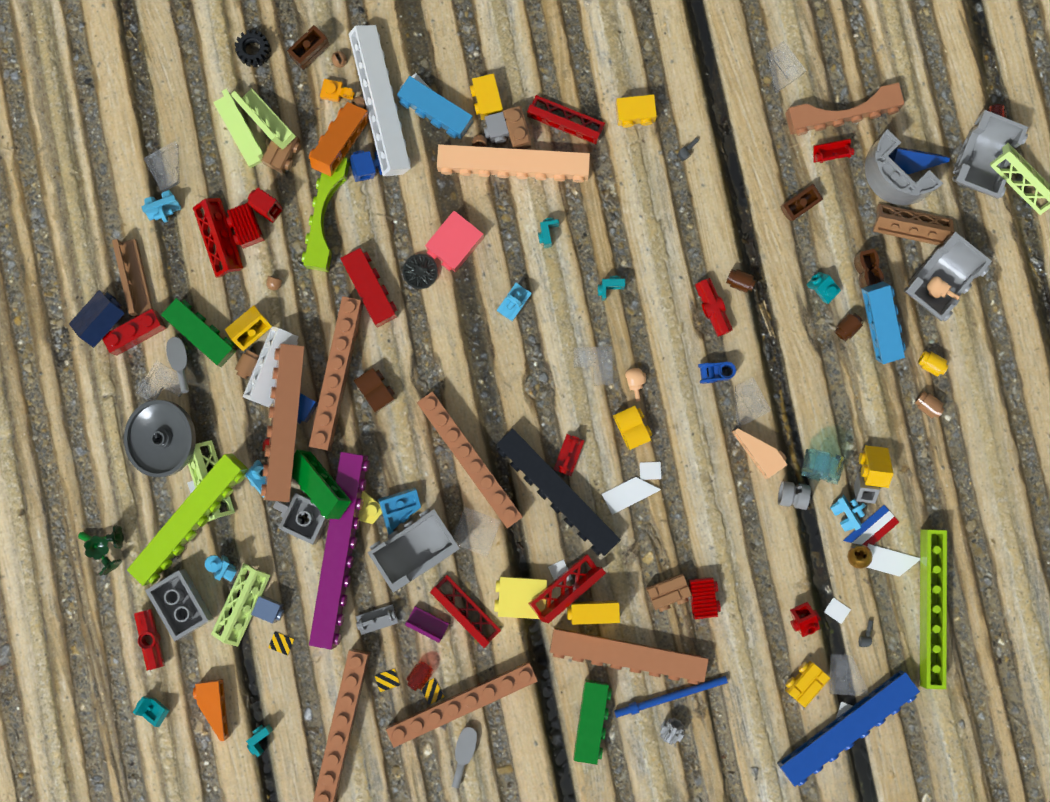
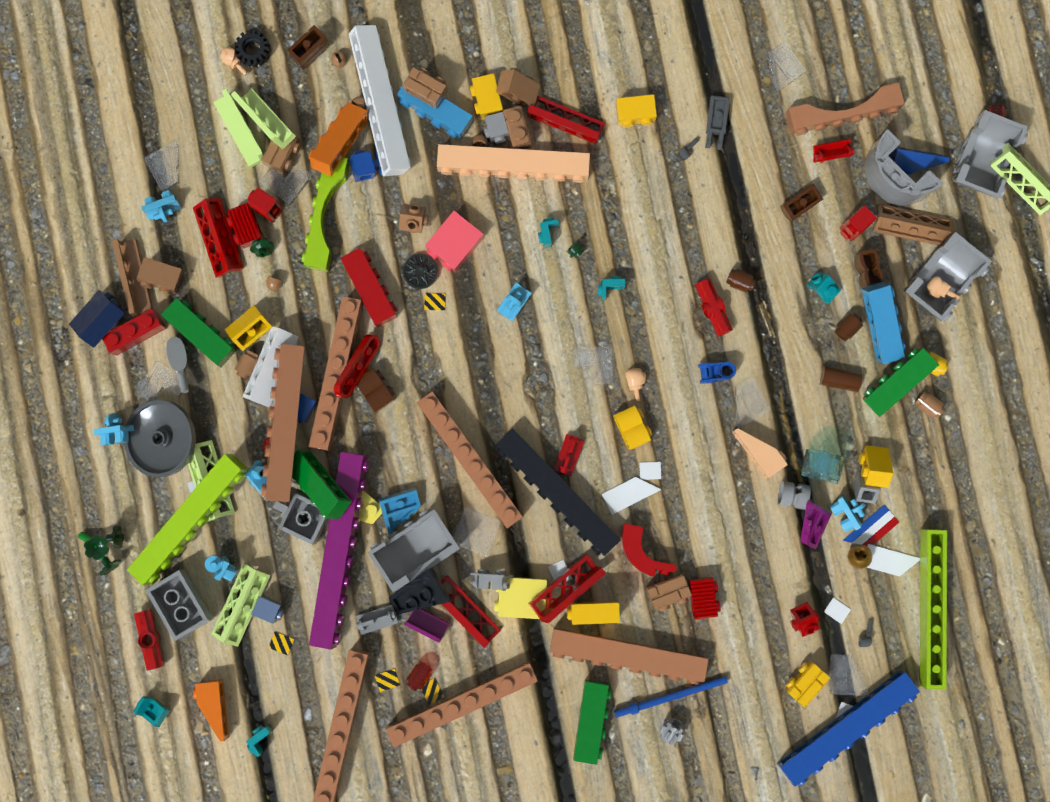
(113, 427): none -> medium azure hips
(159, 275): none -> medium nougat brick
(229, 57): none -> light nougat piece
(262, 247): none -> dark green plant
(286, 188): none -> clear plate
(333, 90): light orange plate -> none
(357, 366): none -> red plate
(413, 218): none -> medium nougat brick
(420, 593): none -> black wing
(425, 87): none -> medium nougat brick
(434, 301): none -> sticker
(464, 752): light grey piece -> none
(498, 579): none -> light grey hinge
(518, 87): none -> medium nougat brick
(575, 250): none -> dark green plate
(631, 544): none -> red arch
(717, 120): none -> dark grey hinge
(814, 524): none -> magenta wing
(841, 379): none -> reddish brown brick
(857, 223): none -> red brick
(900, 381): none -> green brick

